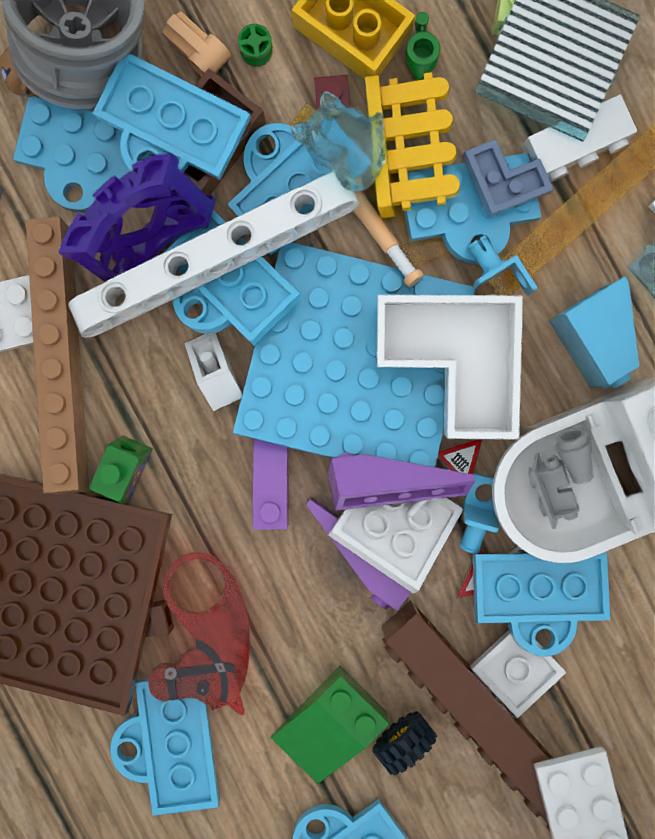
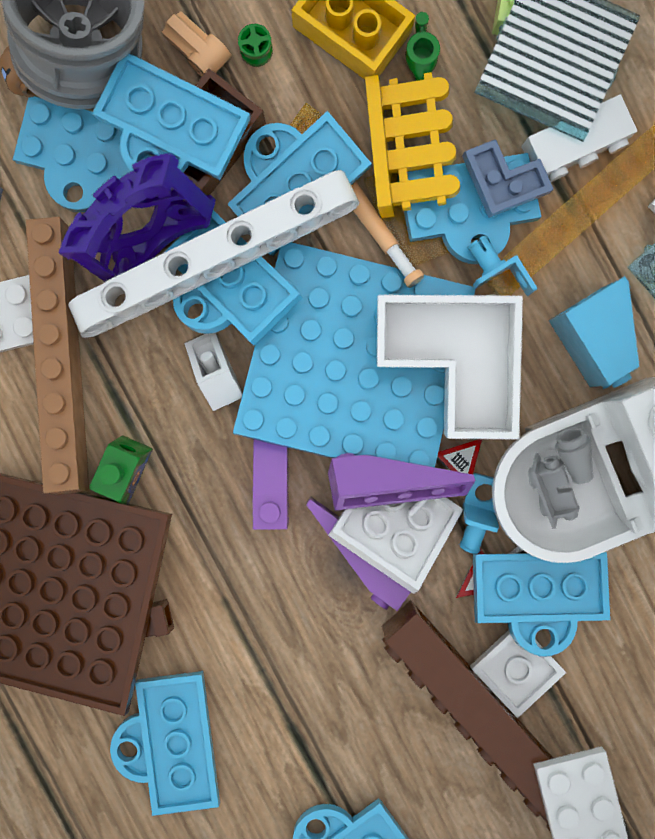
(220, 658): clear red animal -> none
(331, 726): green slope -> none
(335, 85): dark red plate -> none
(344, 142): clear light blue hair -> none
(404, 743): black bush -> none

